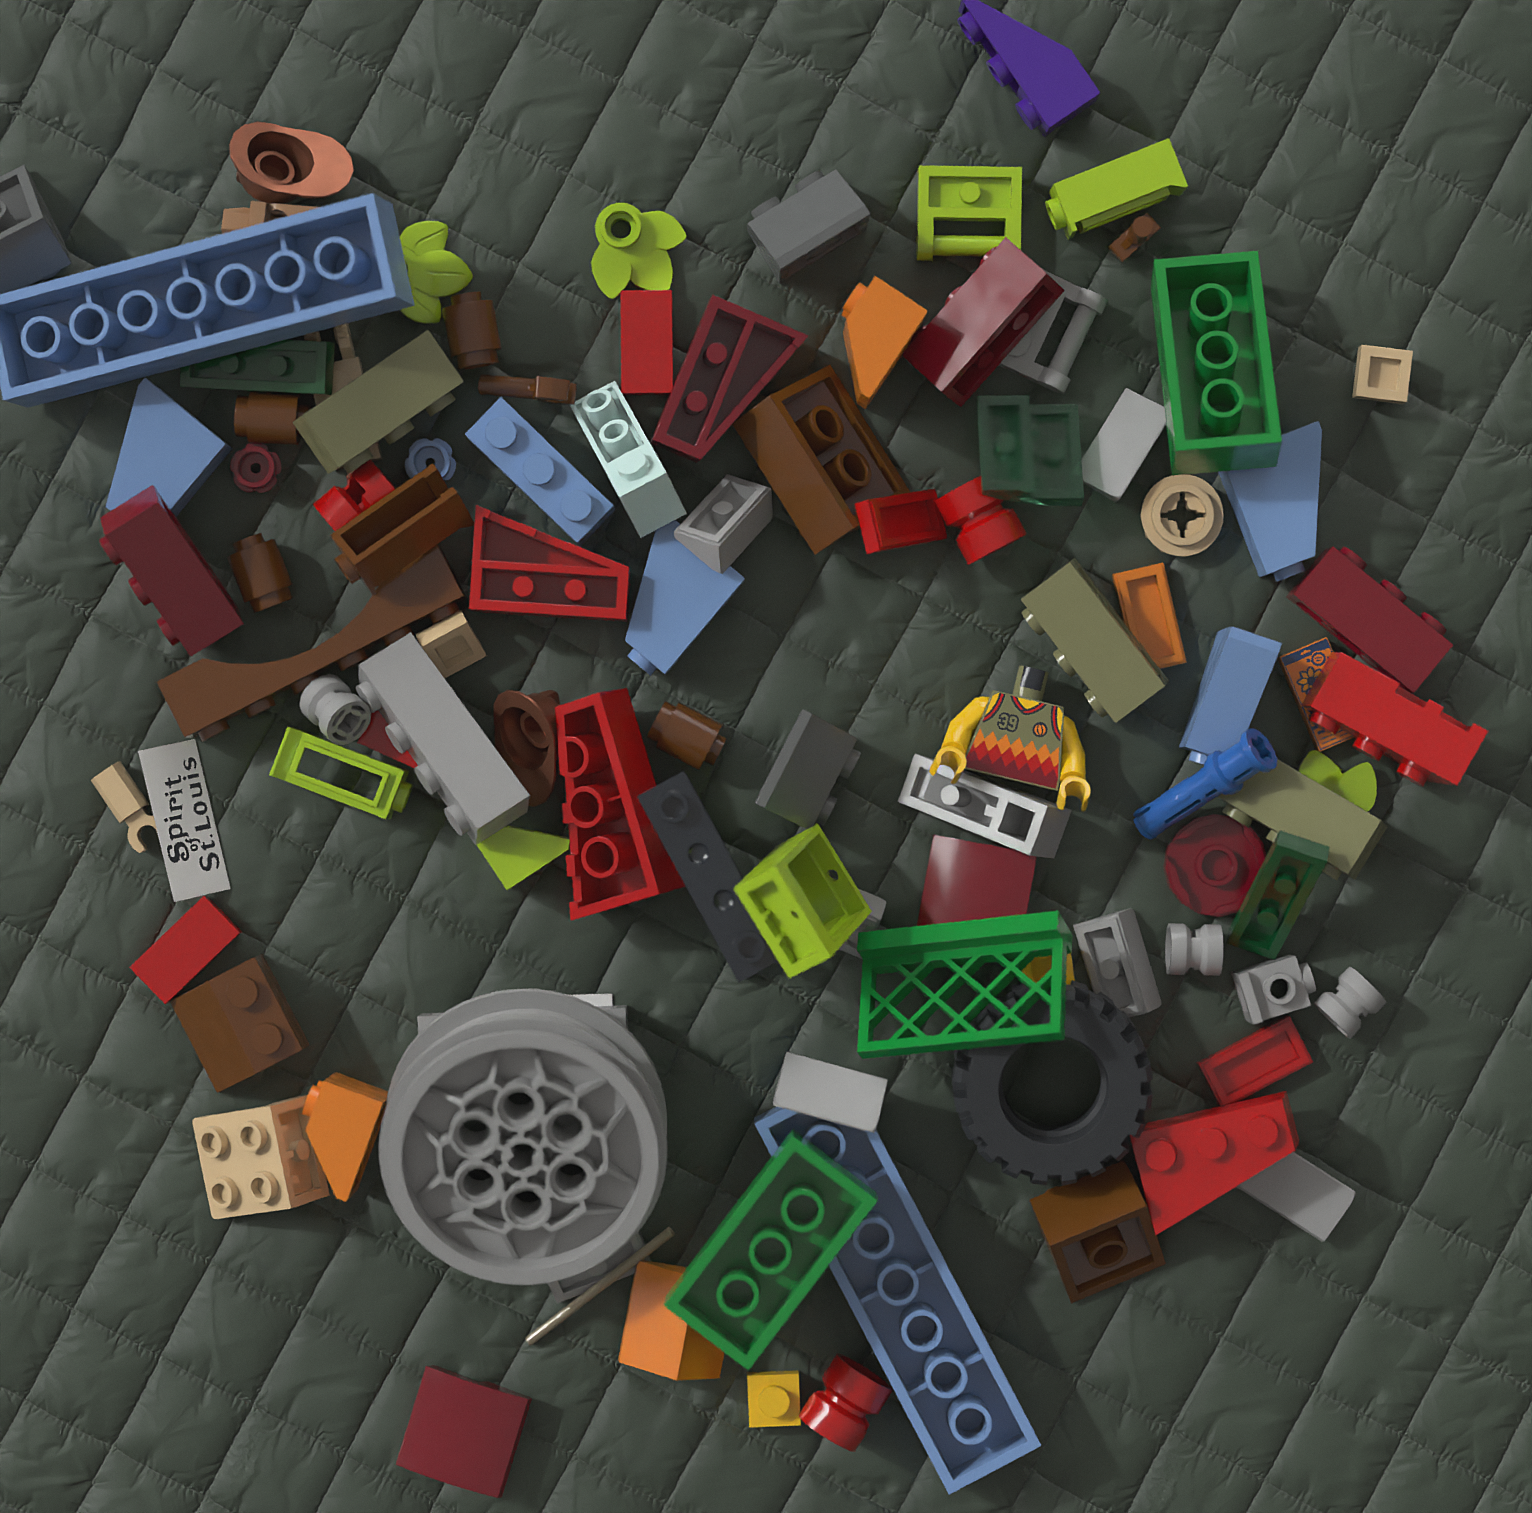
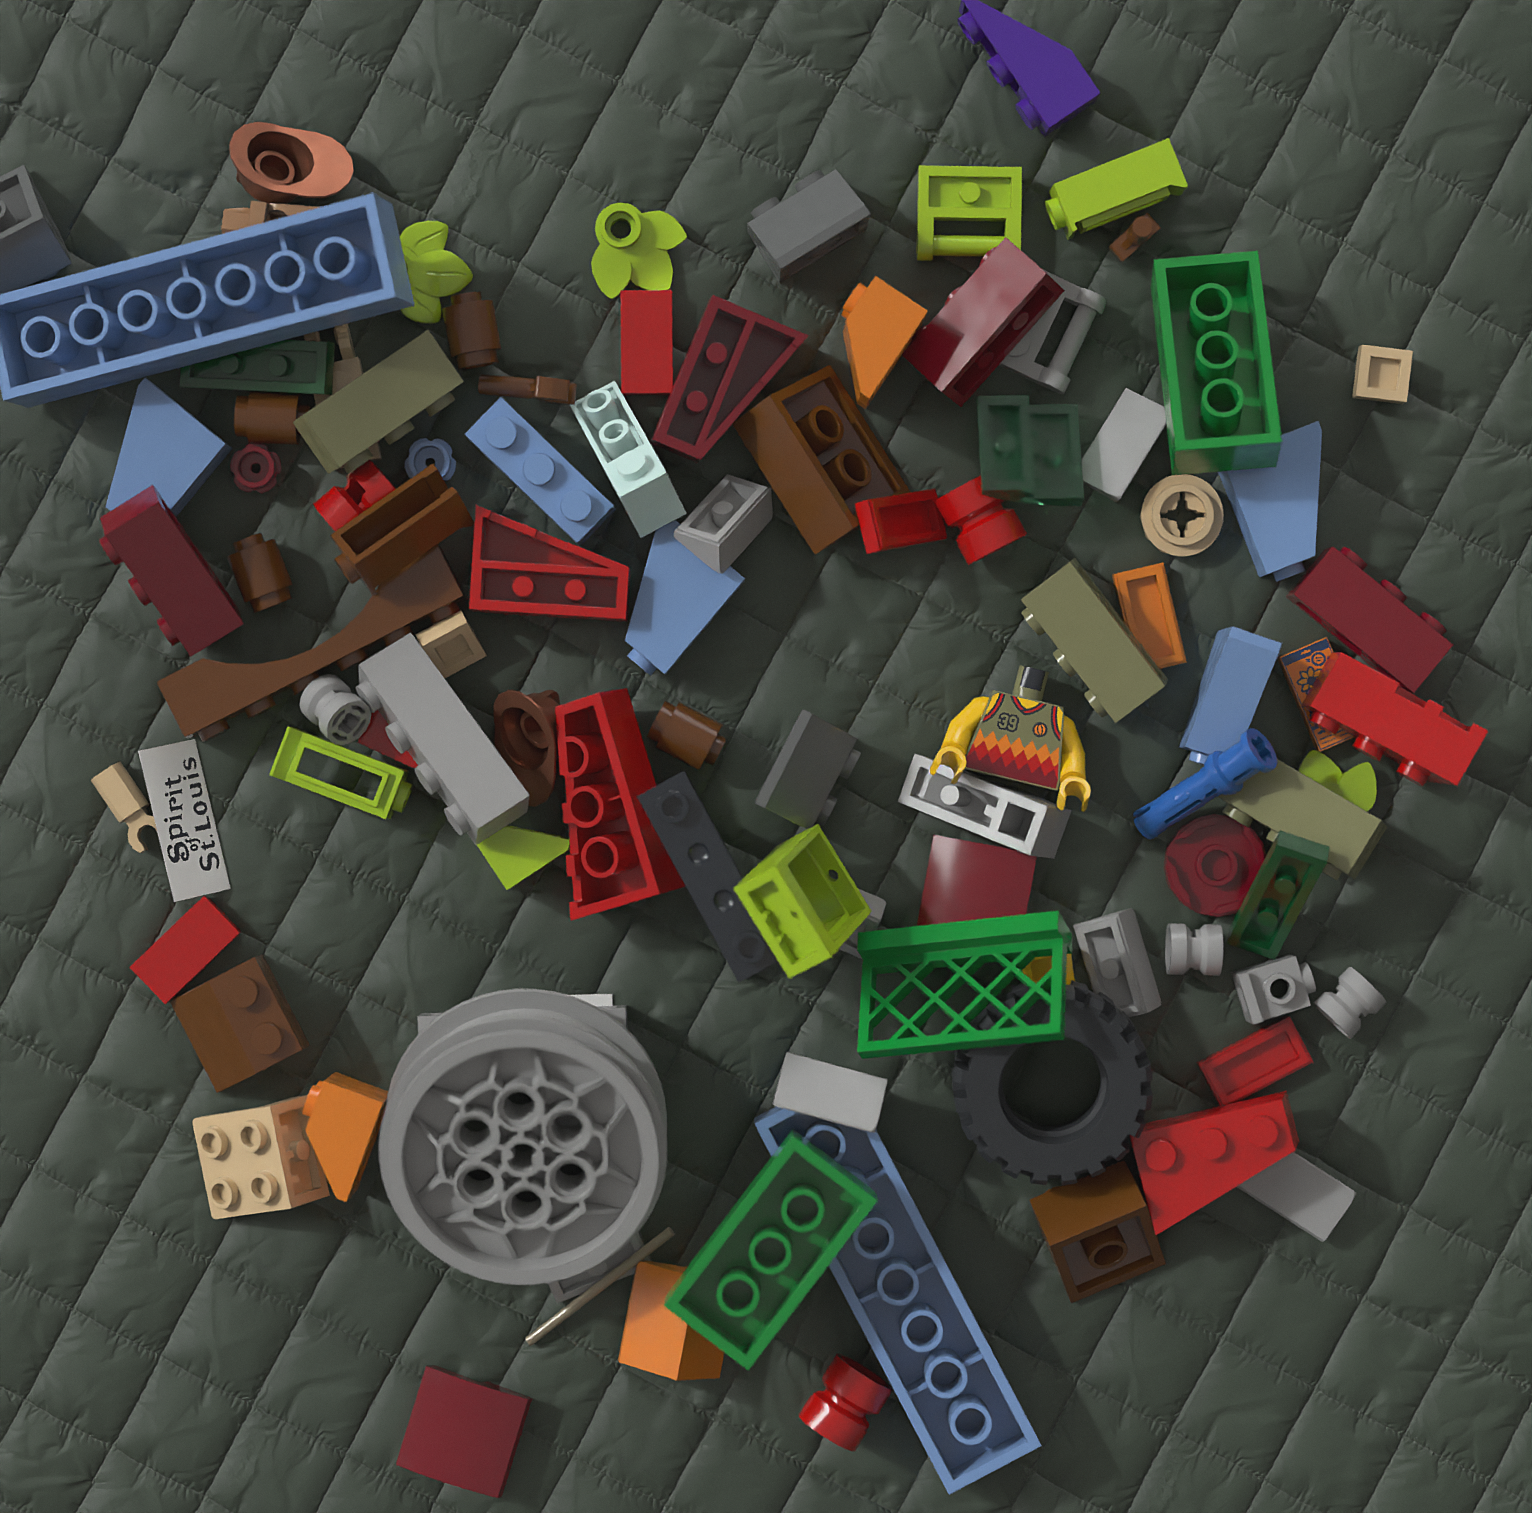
(773, 1398): yellow plate -> none

